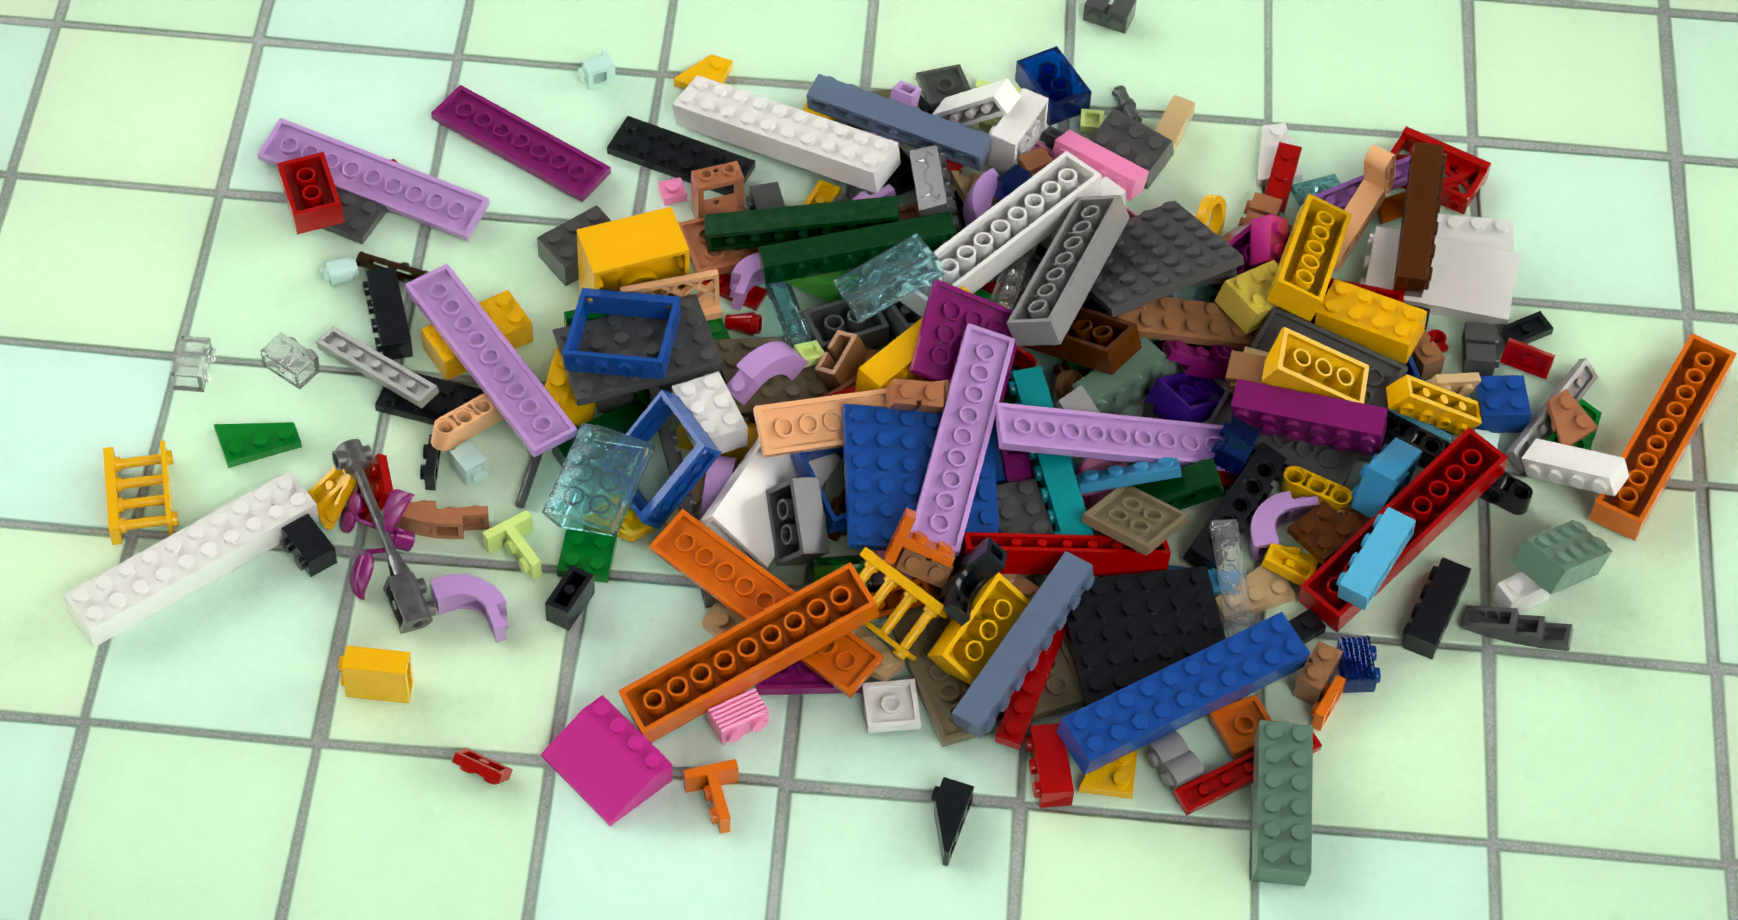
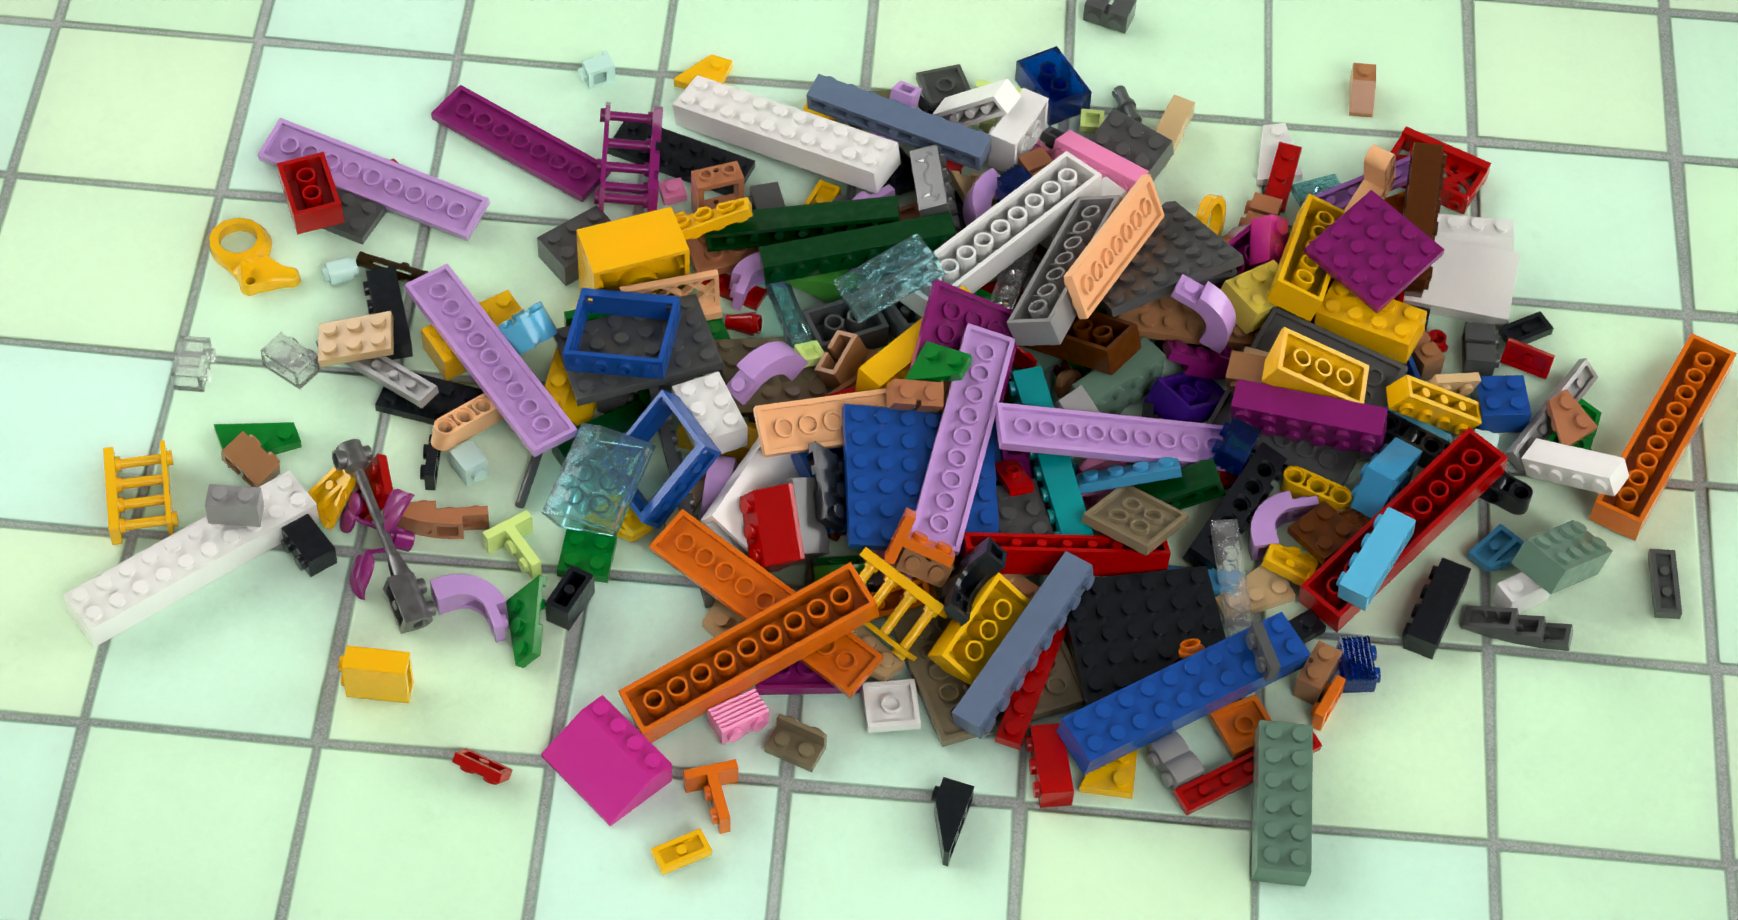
(234, 505): none -> light grey brick
(249, 458): none -> medium nougat piece
(253, 267): none -> yellow animal
(356, 339): none -> tan plate
(524, 621): none -> green wing
(528, 328): none -> medium azure brick
(651, 170): none -> magenta fence
(681, 851): none -> yellow plate
(715, 219): none -> yellow wing
(772, 527): none -> red slope
(796, 743): none -> dark tan bracket
(831, 486): none -> black wing
(939, 364): none -> green wing
(1013, 478): none -> red plate
(1113, 246): none -> light nougat plate
(1190, 647): none -> orange plate
(1212, 307): none -> lavender arch
(1260, 644): none -> dark grey plate
(1362, 89): none -> nougat slope
(1374, 251): none -> magenta plate
(1496, 550): none -> dark azure wing
(1664, 583): none -> dark grey plate

